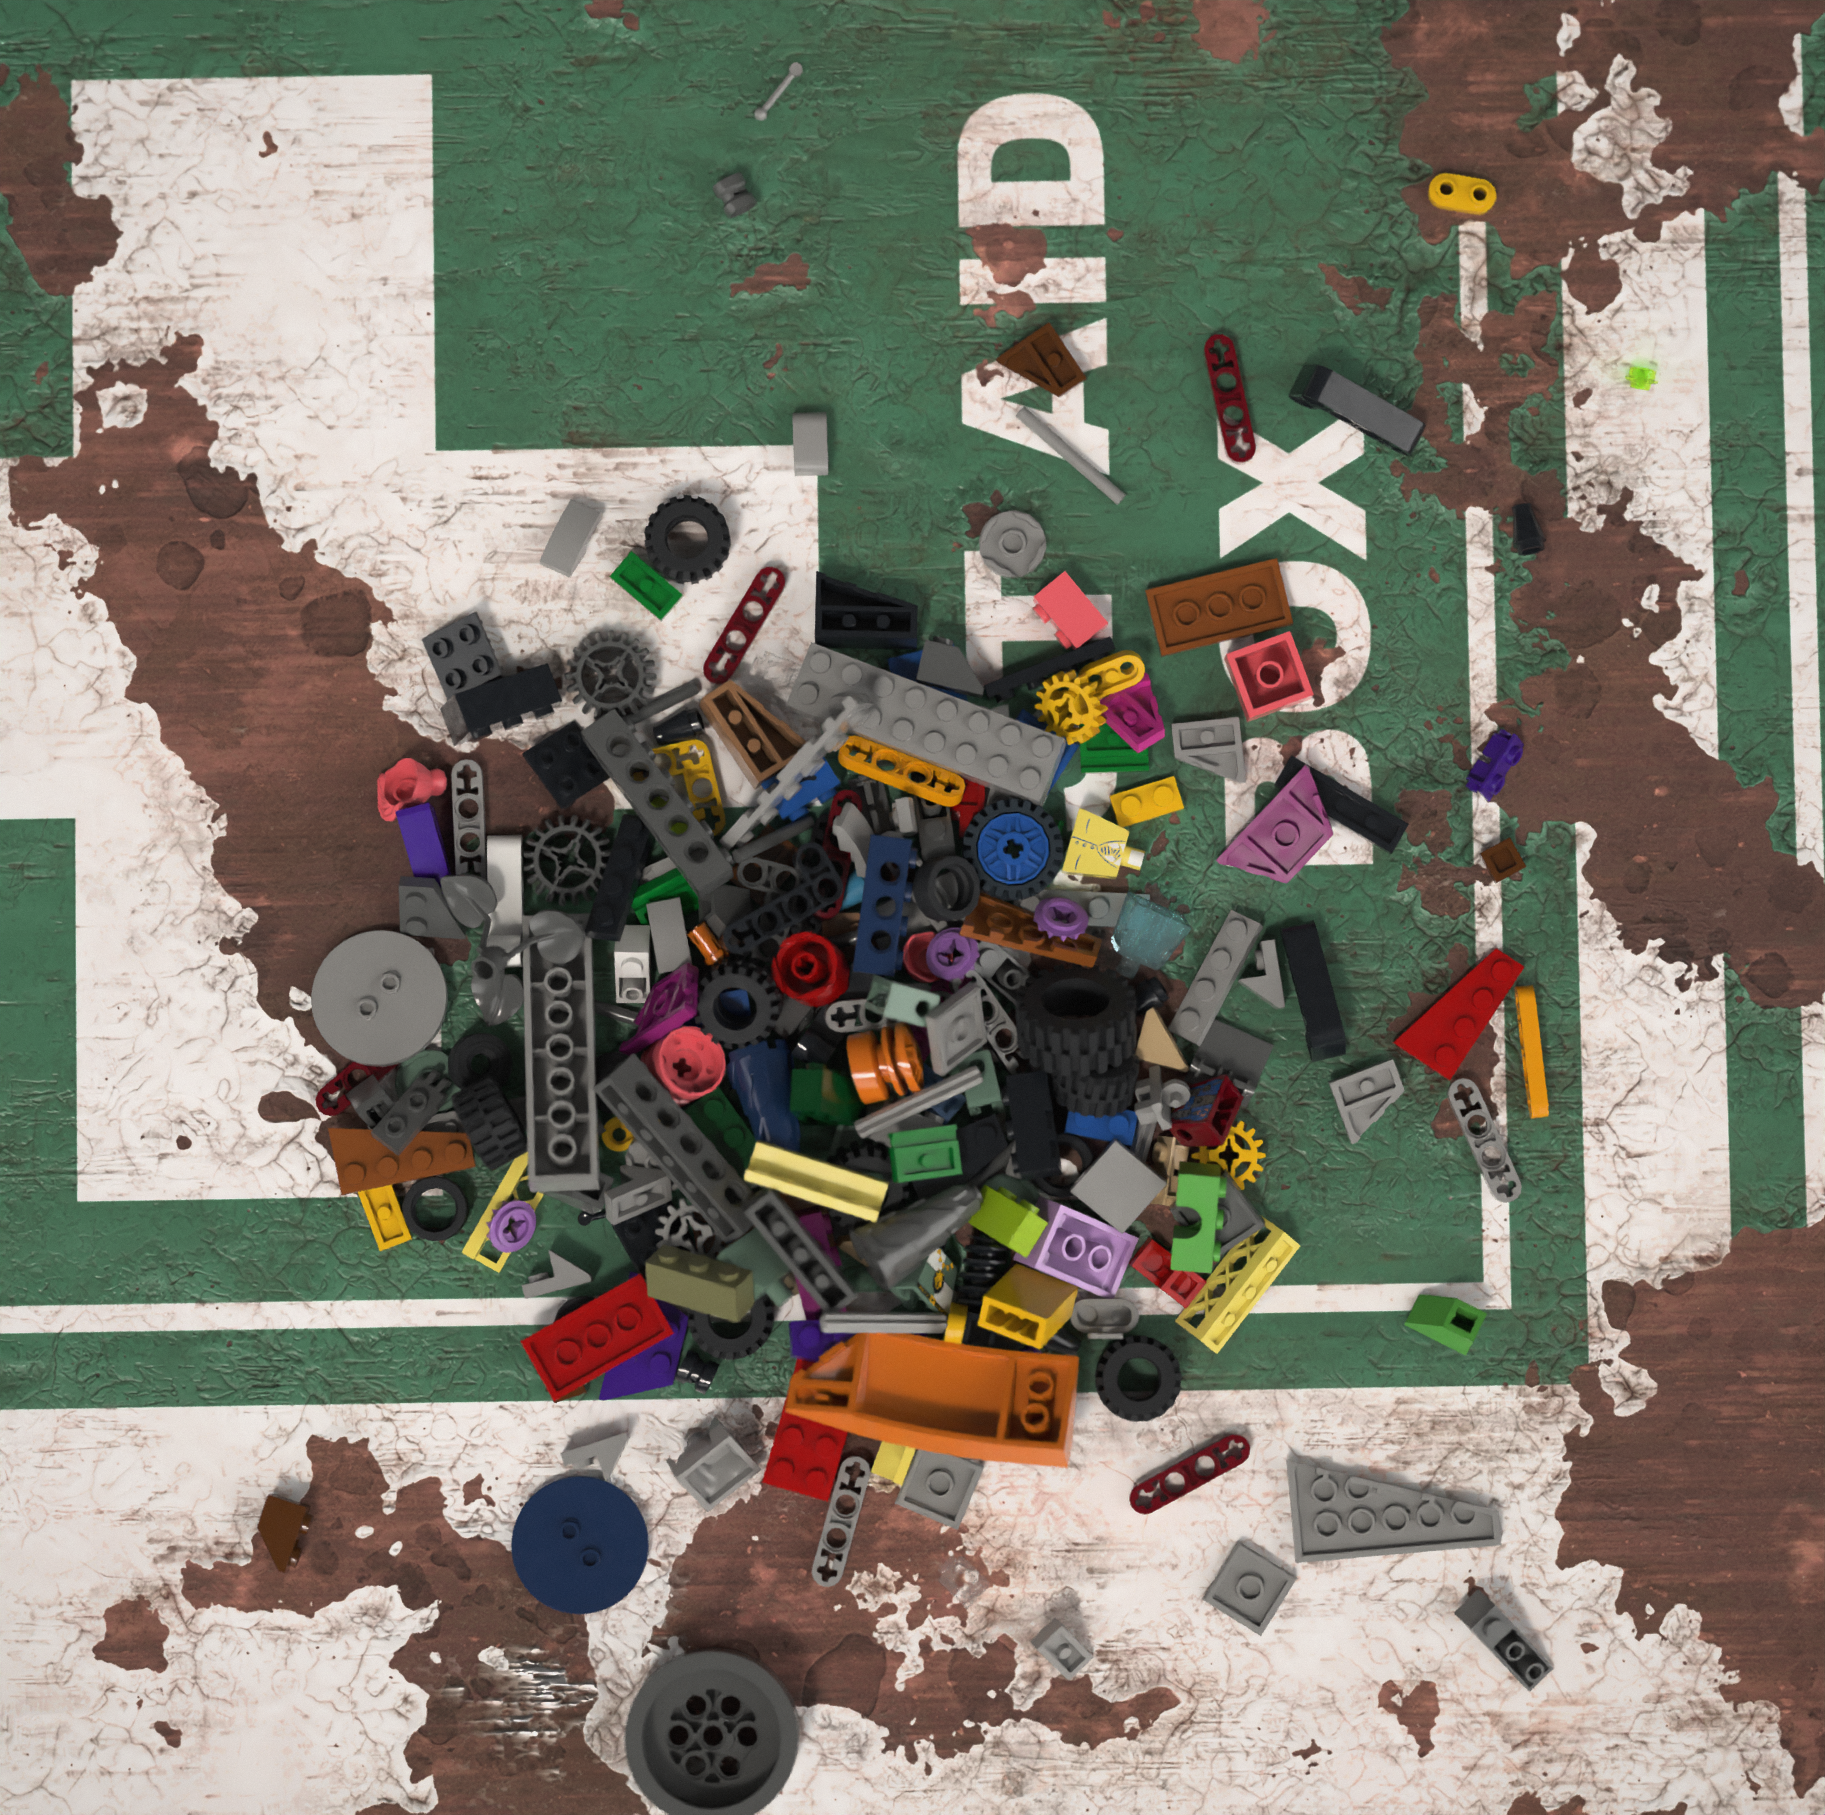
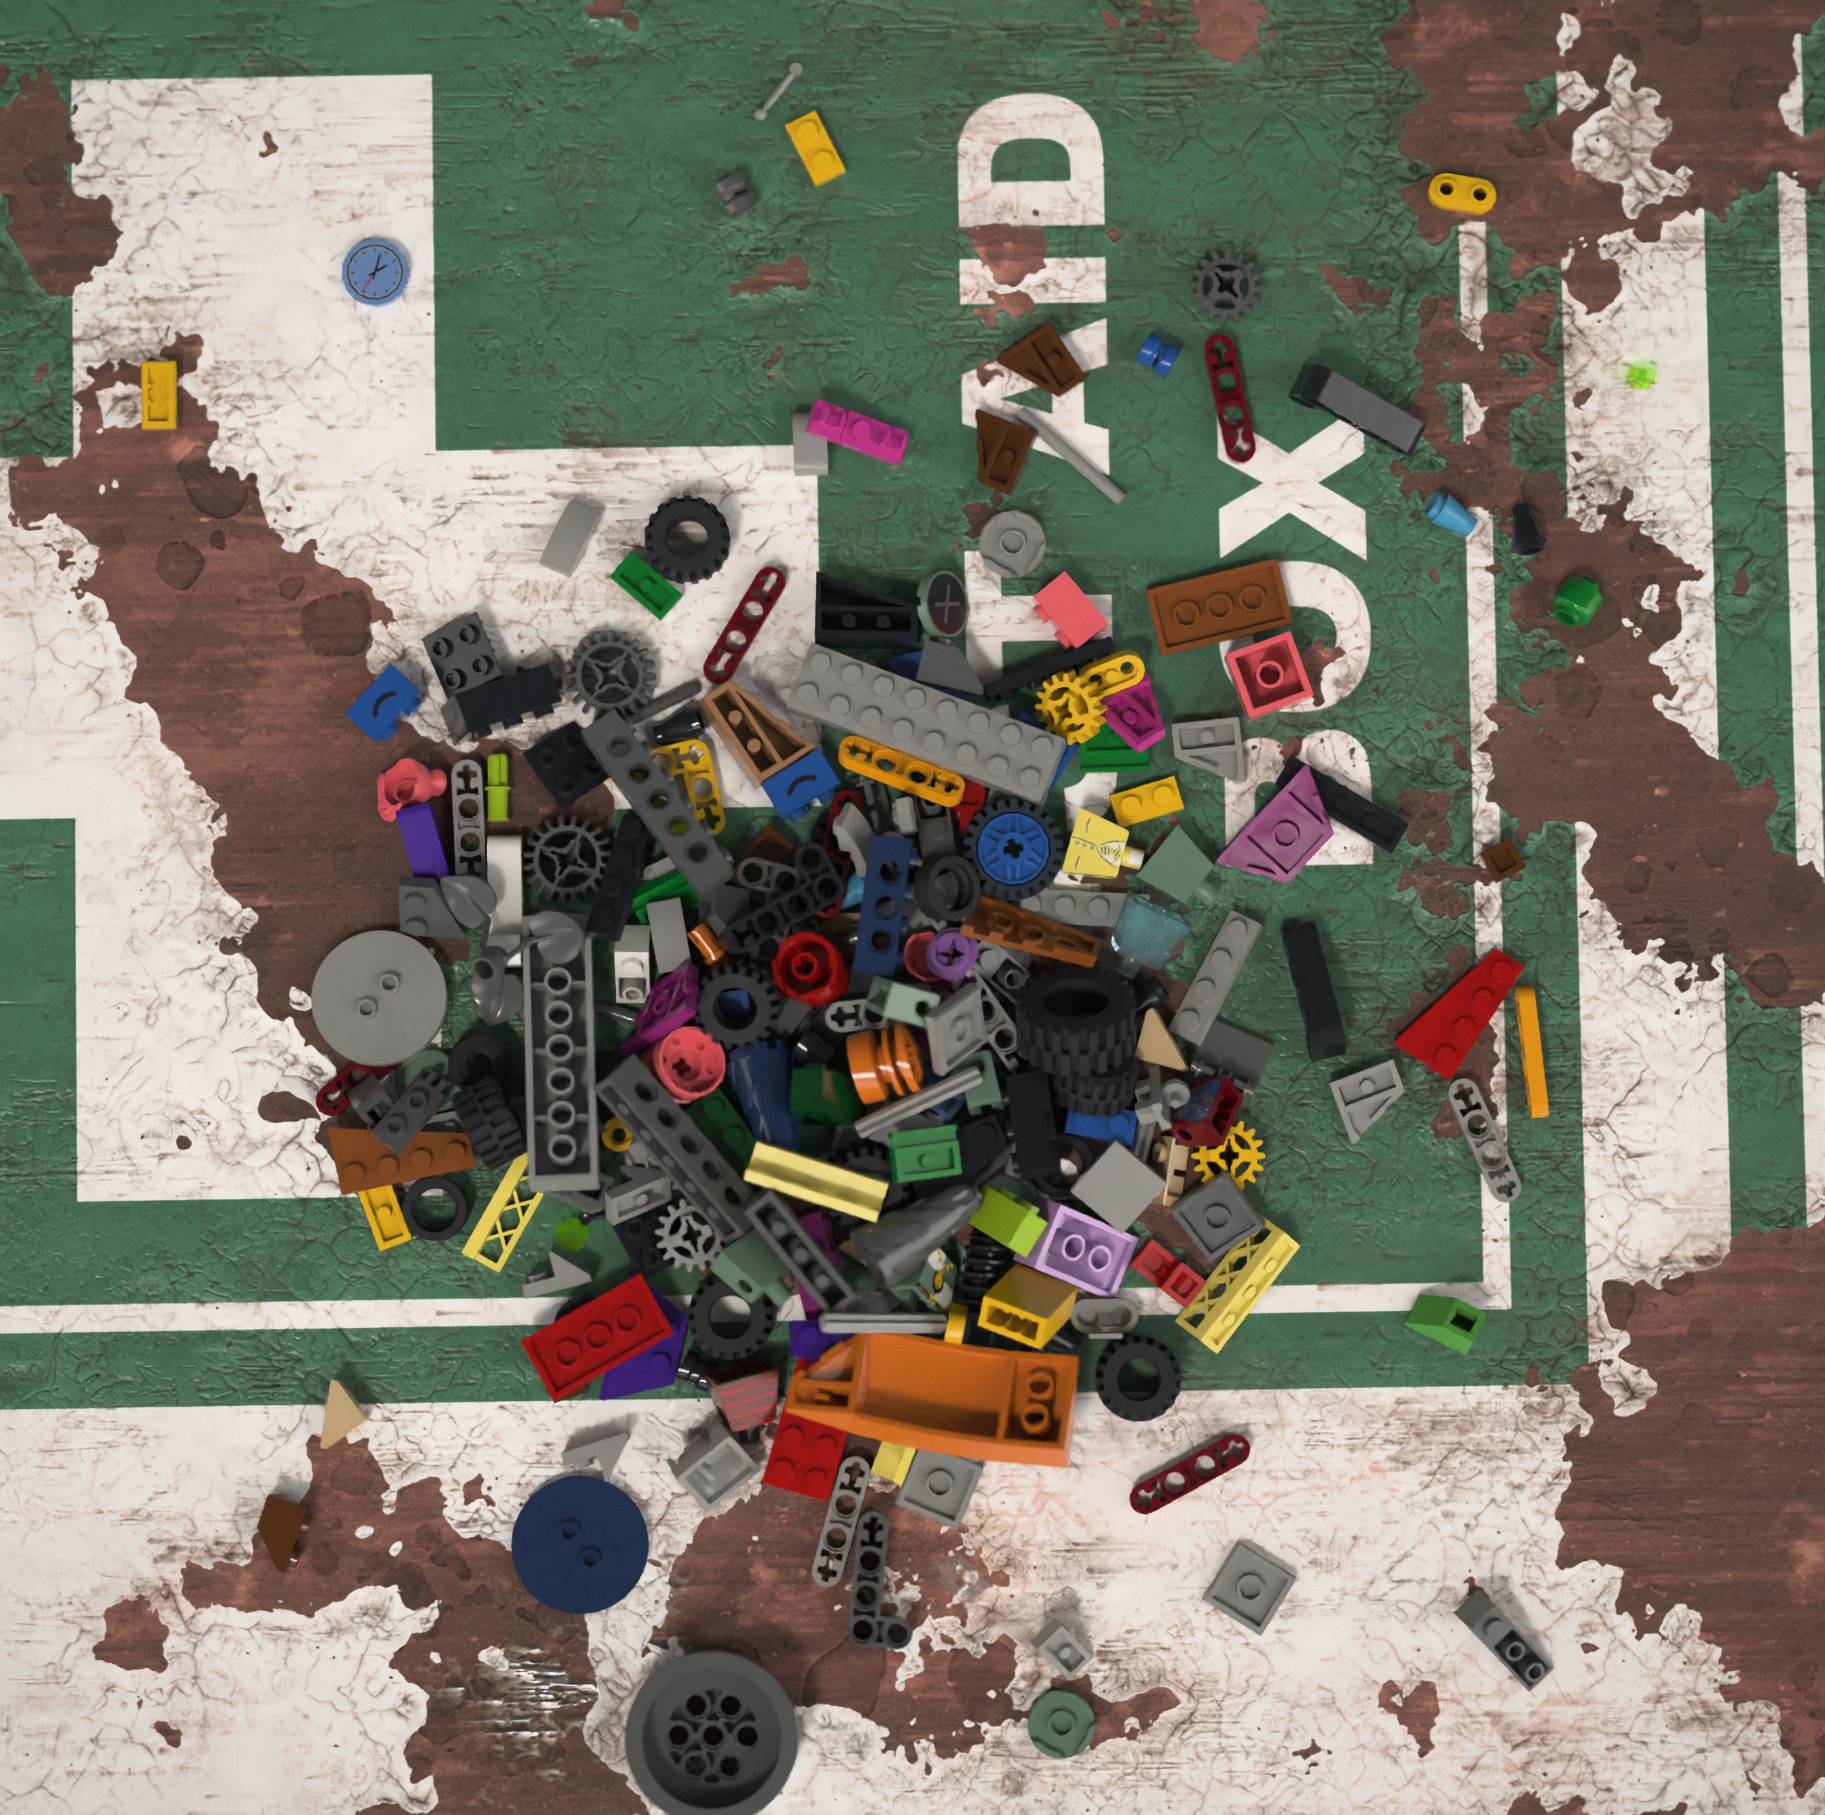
(159, 395): none -> yellow plate
(341, 1415): none -> tan slope
(375, 273): none -> medium blue tile
(385, 705): none -> blue brick
(498, 788): none -> lime axle
(520, 1231): medium lavender gear -> none
(581, 1234): none -> clear neon green plate
(700, 1283): olive brick -> none
(745, 1396): none -> reddish brown torso
(772, 839): dark grey bar -> none
(804, 763): light grey wing -> none
(815, 149): none -> yellow plate
(857, 432): none -> dark pink plate
(873, 1578): none -> dark grey beam
(942, 604): none -> tile
(1001, 451): none -> reddish brown wing
(1061, 1724): none -> sand green tile
(1062, 909): medium lavender gear -> none
(1152, 349): none -> blue wheel
(1179, 870): none -> sand green torso
(1195, 1245): bright green arch -> none
(1214, 297): none -> dark grey gear
(1267, 986): light grey slope -> none
(1359, 1518): light grey wing -> none
(1448, 513): none -> dark azure cone
(1490, 778): dark purple hinge -> none
(1577, 601): none -> green head

